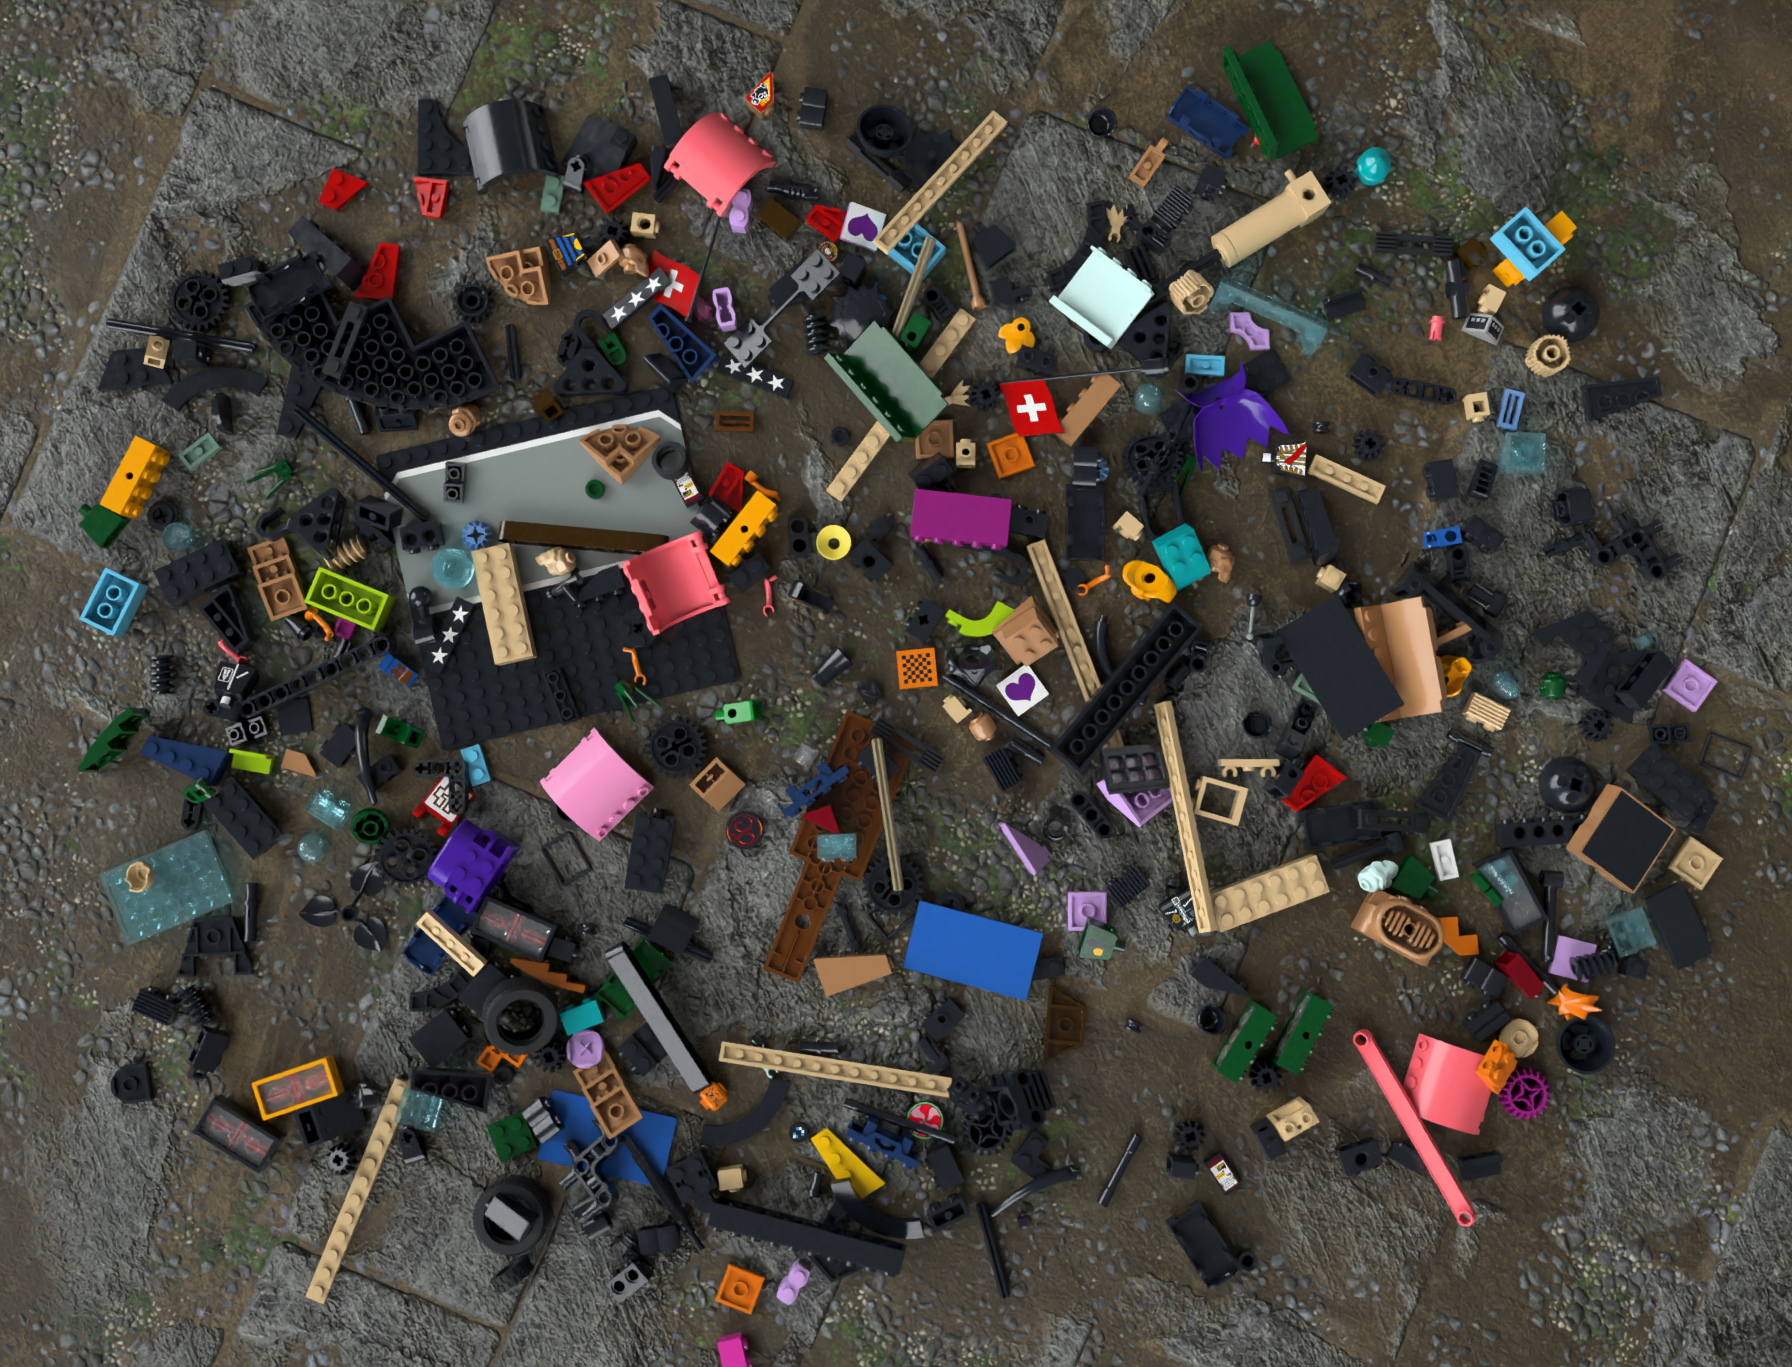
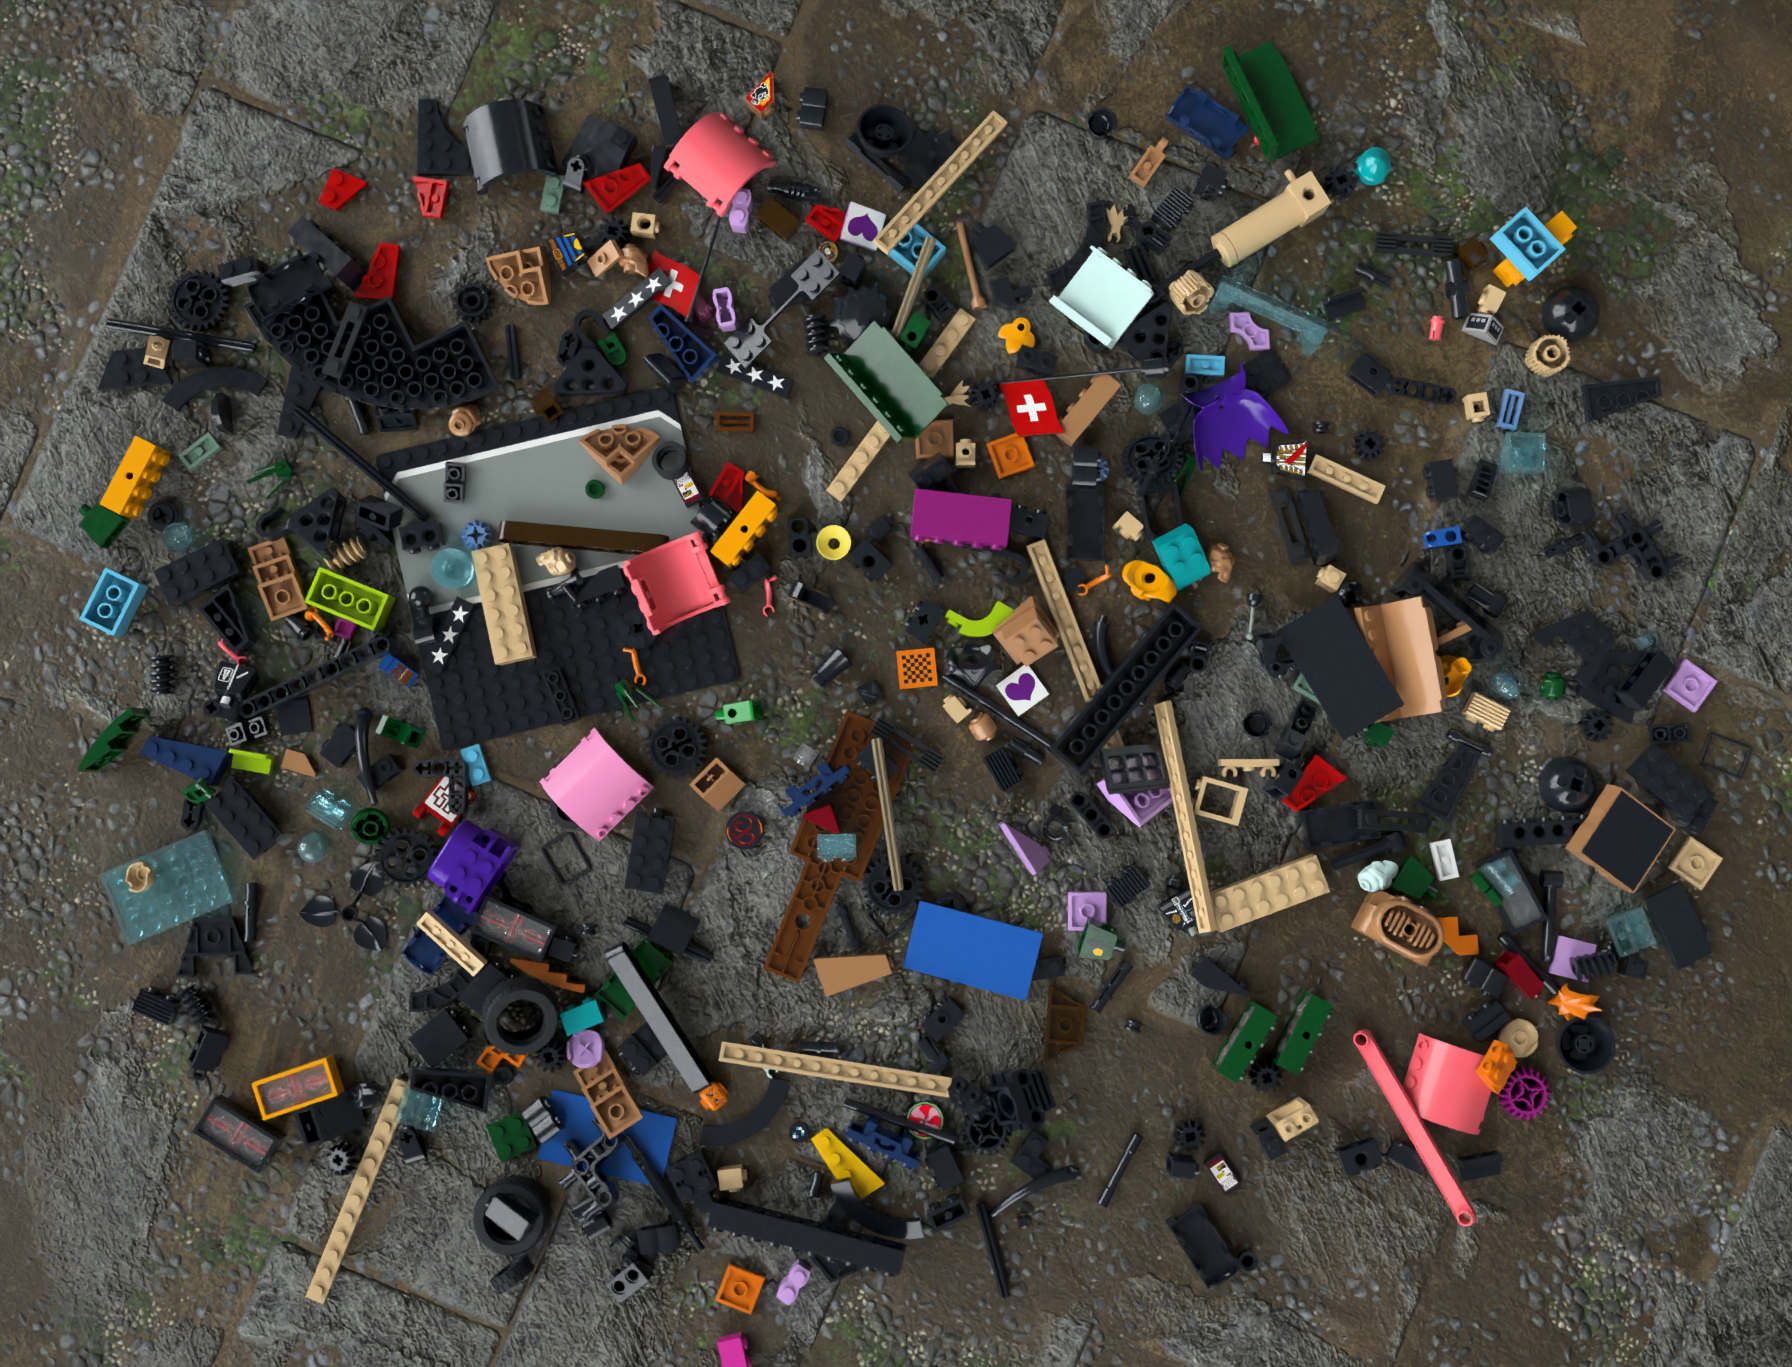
(133, 1083): black tile -> none
(1111, 986): none -> black pin

